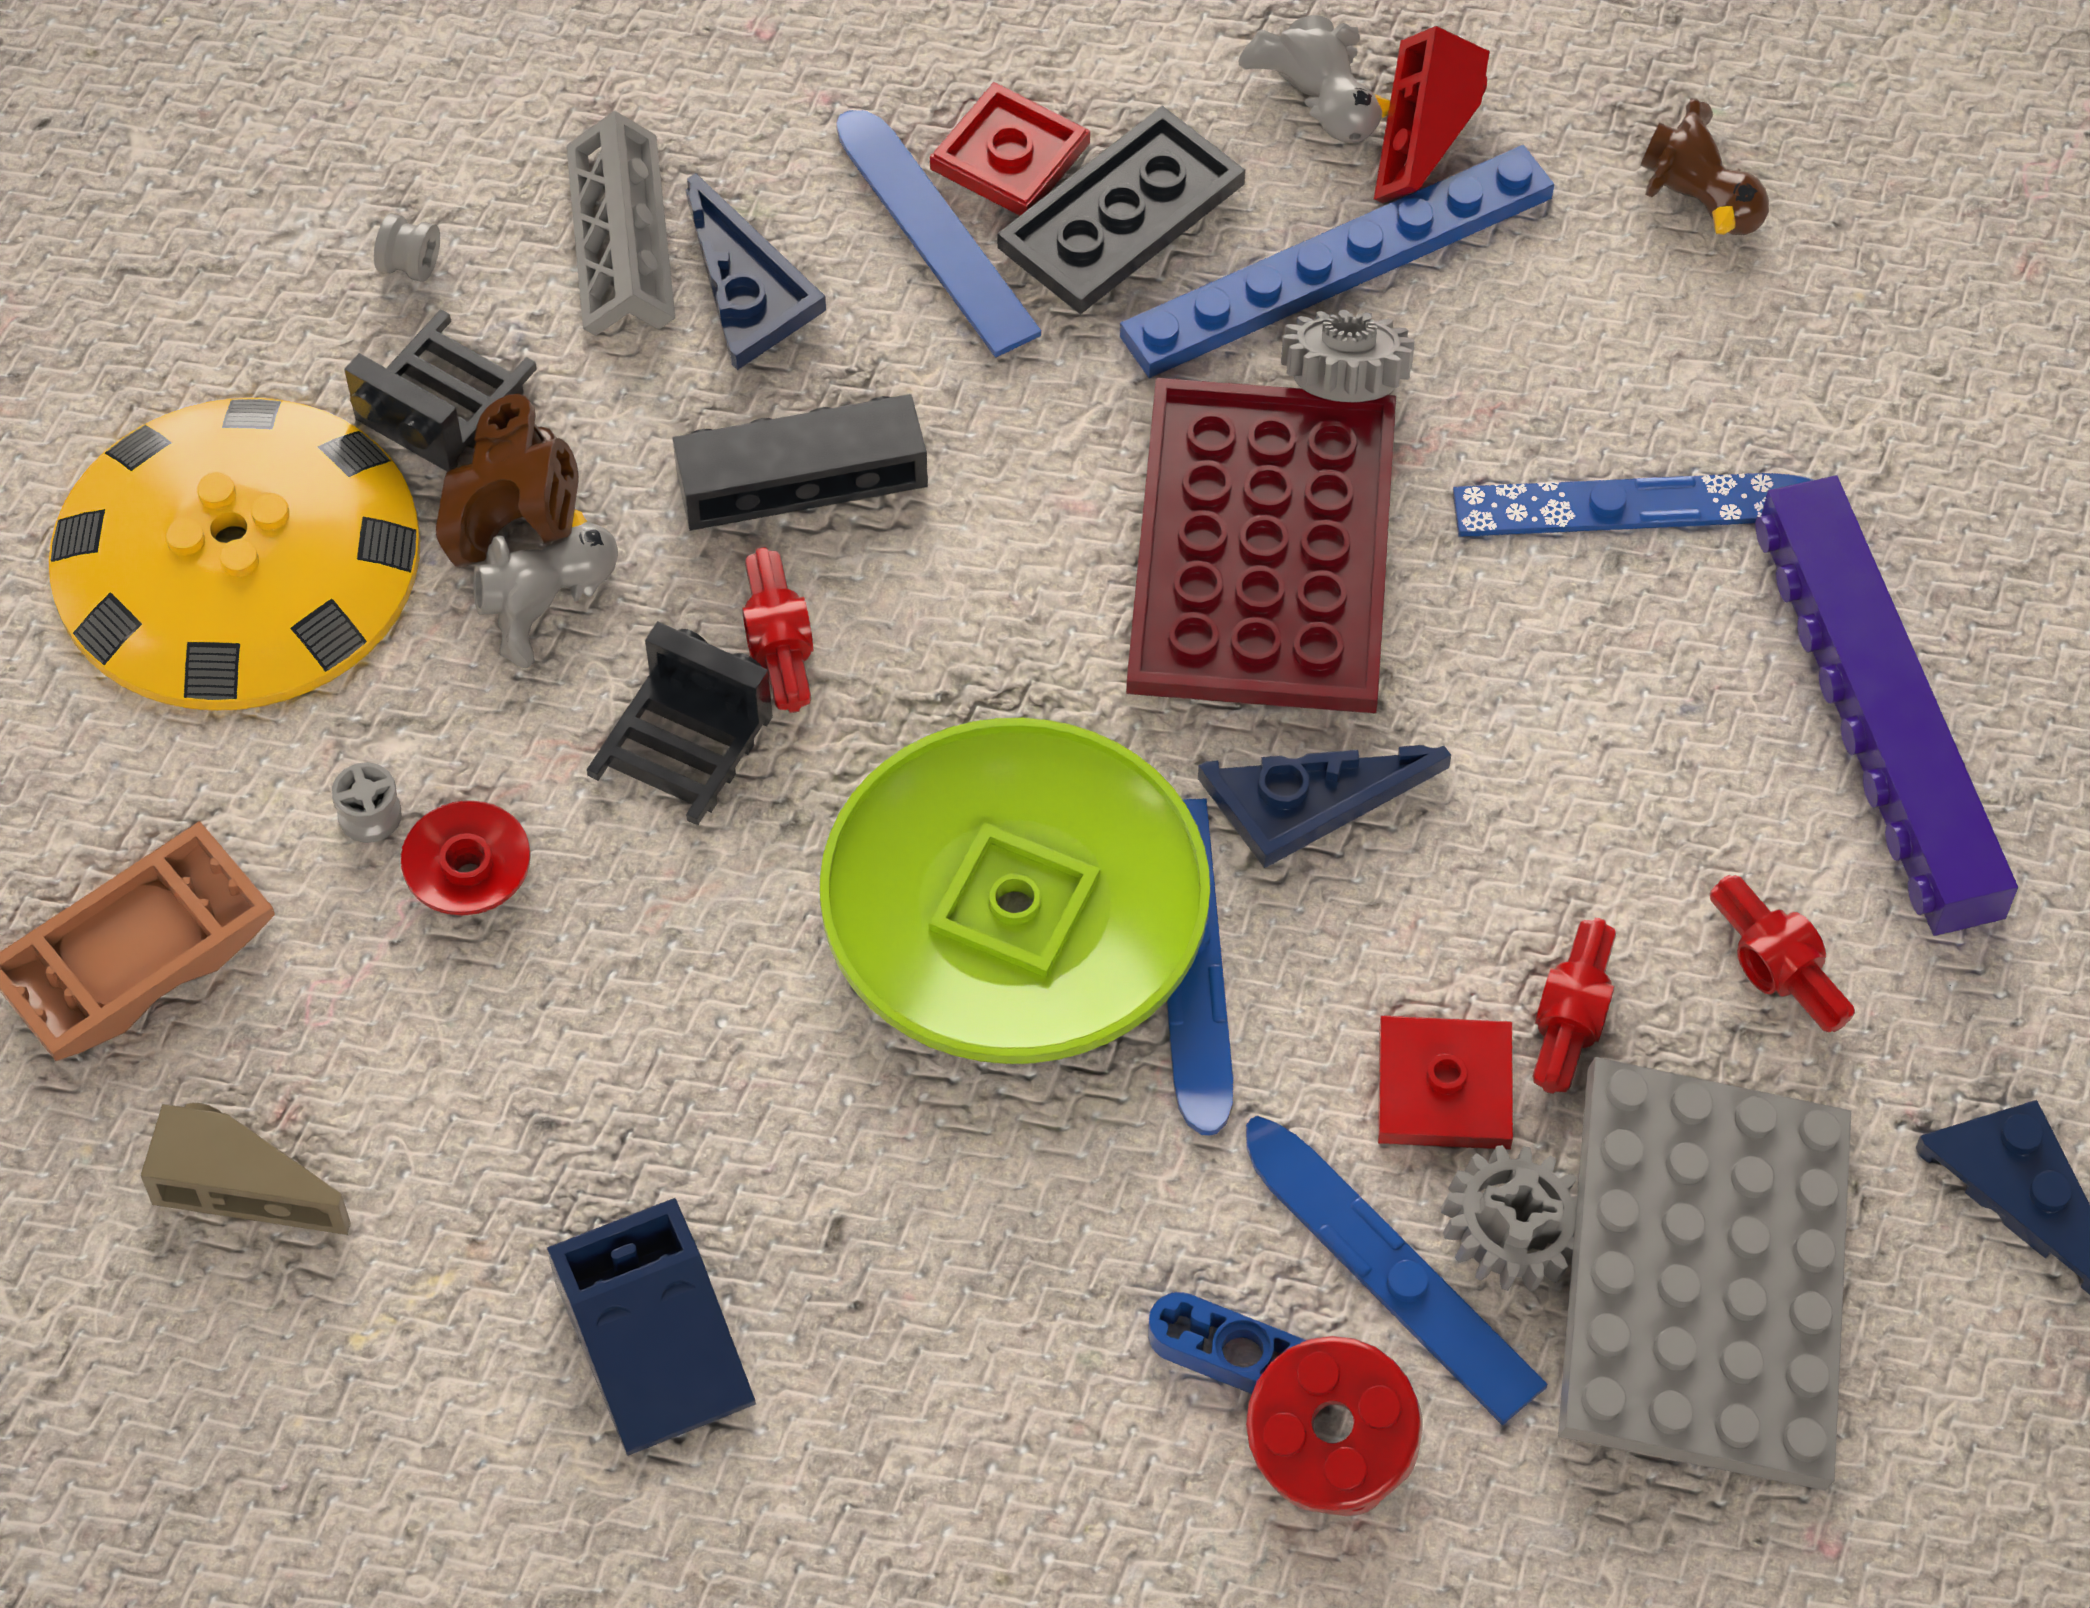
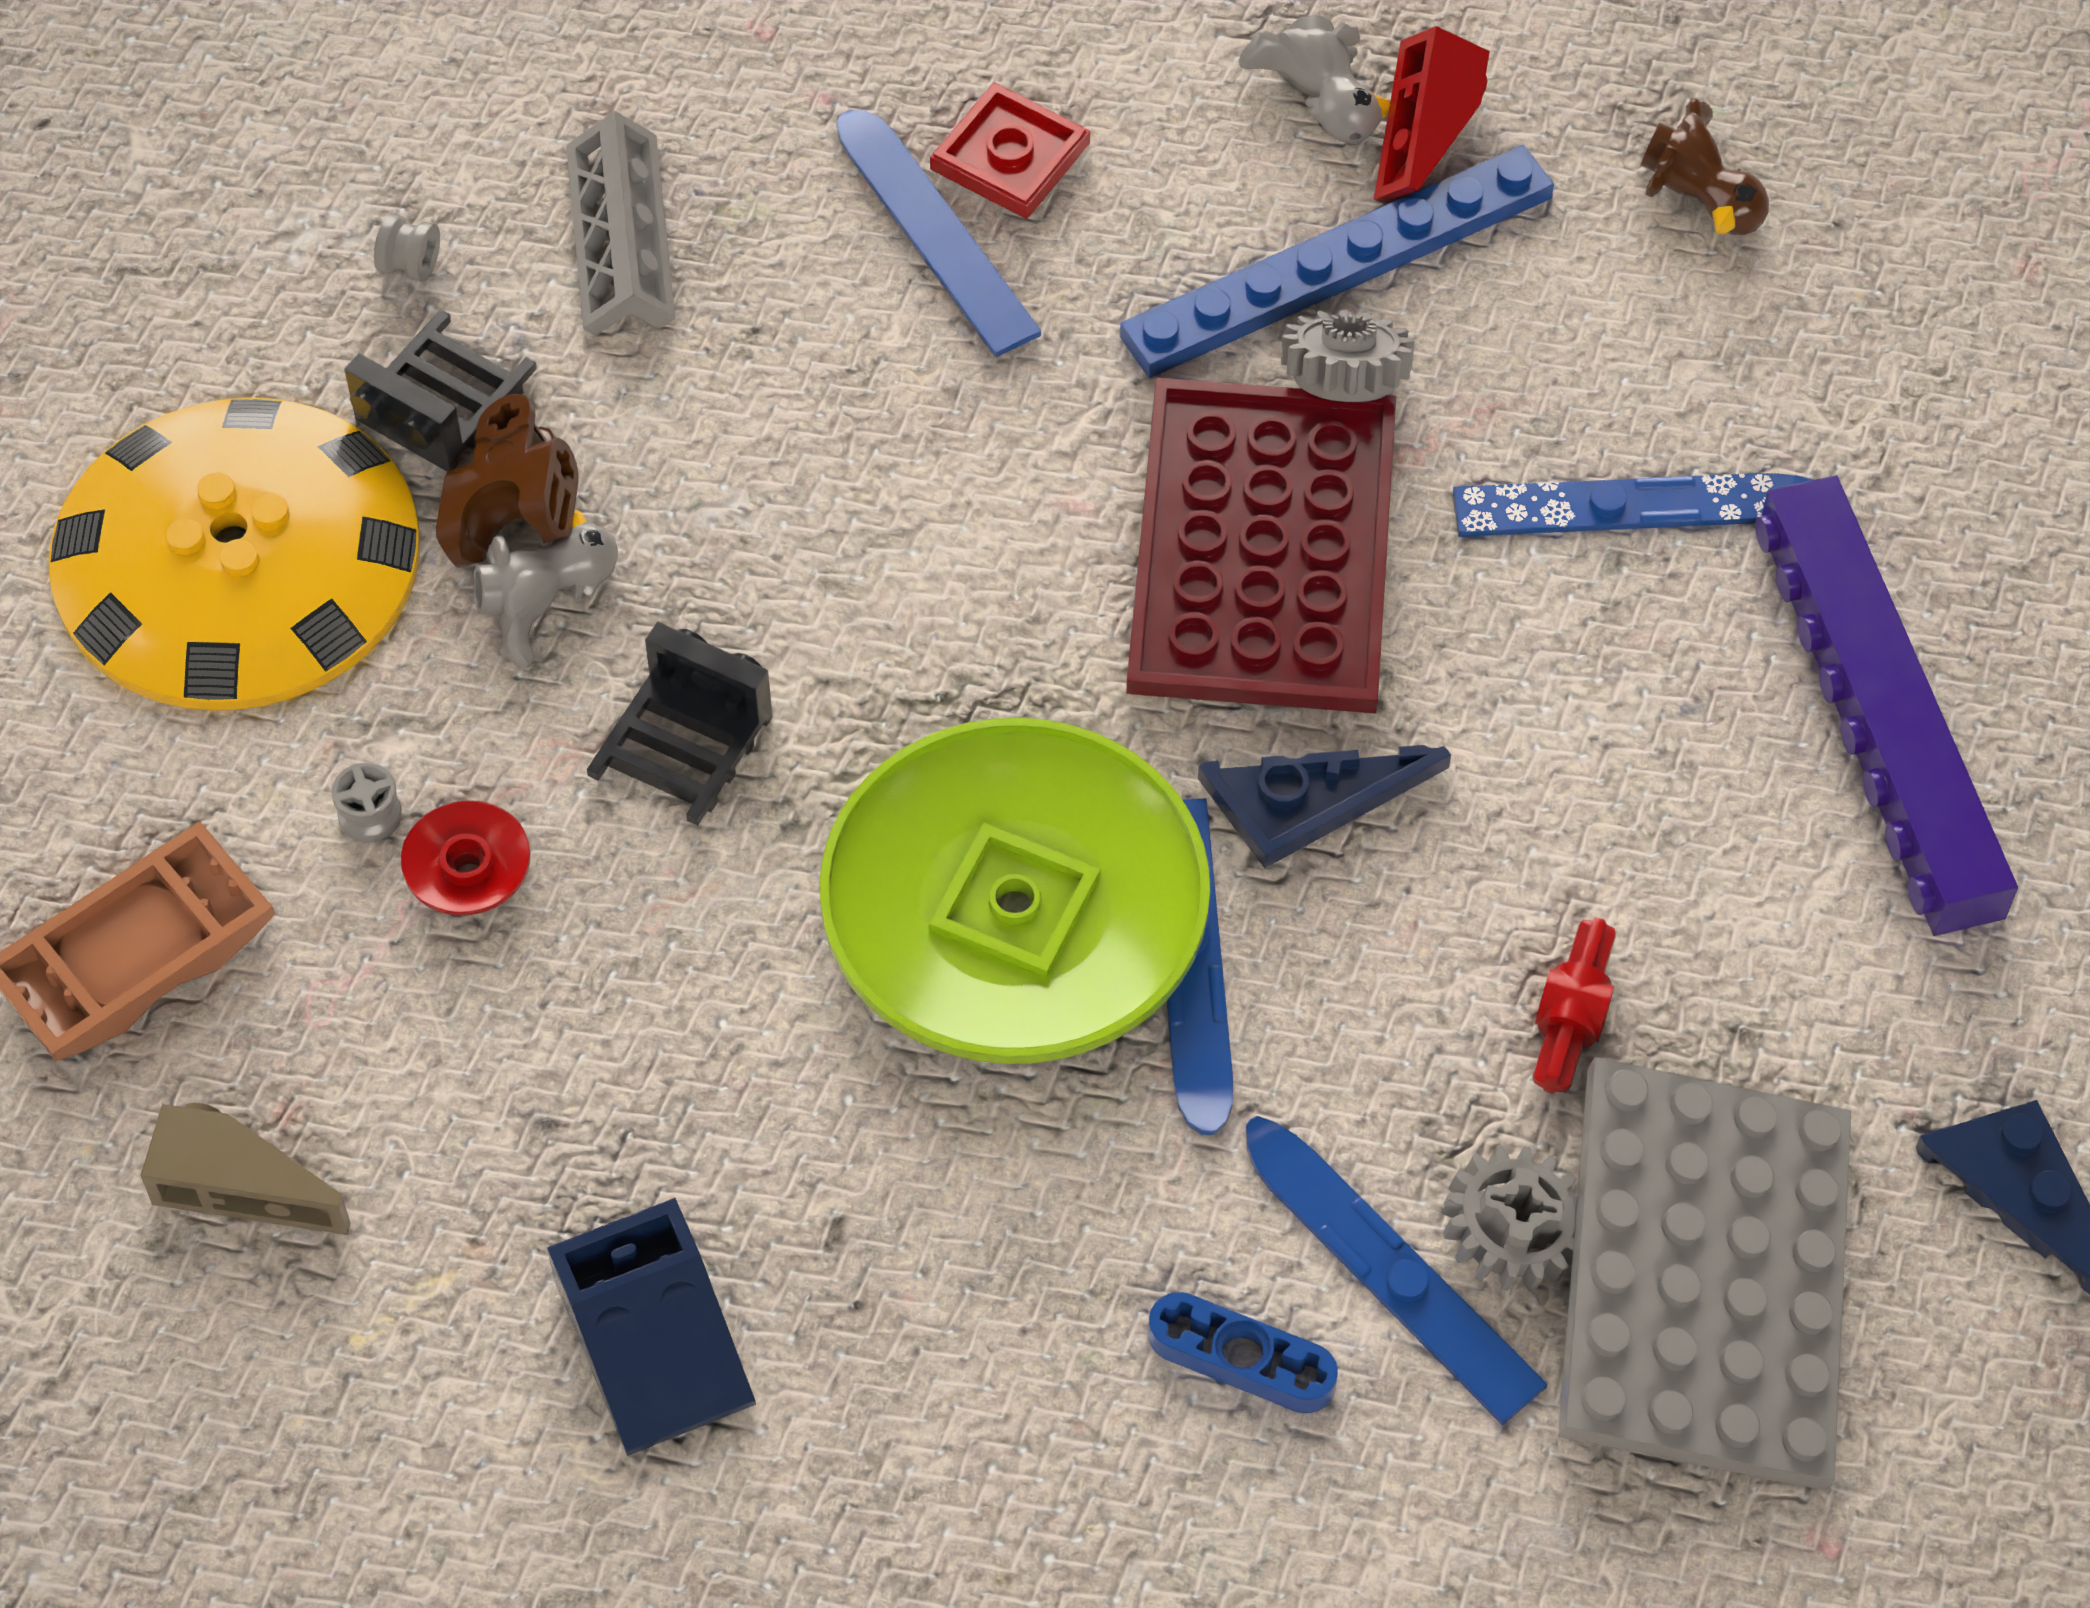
(752, 283): wing -> none
(778, 630): red axle -> none
(800, 461): brick -> none
(1121, 209): plate -> none
(1343, 1475): red plate -> none
(1445, 1082): red plate -> none
(1782, 953): red axle -> none

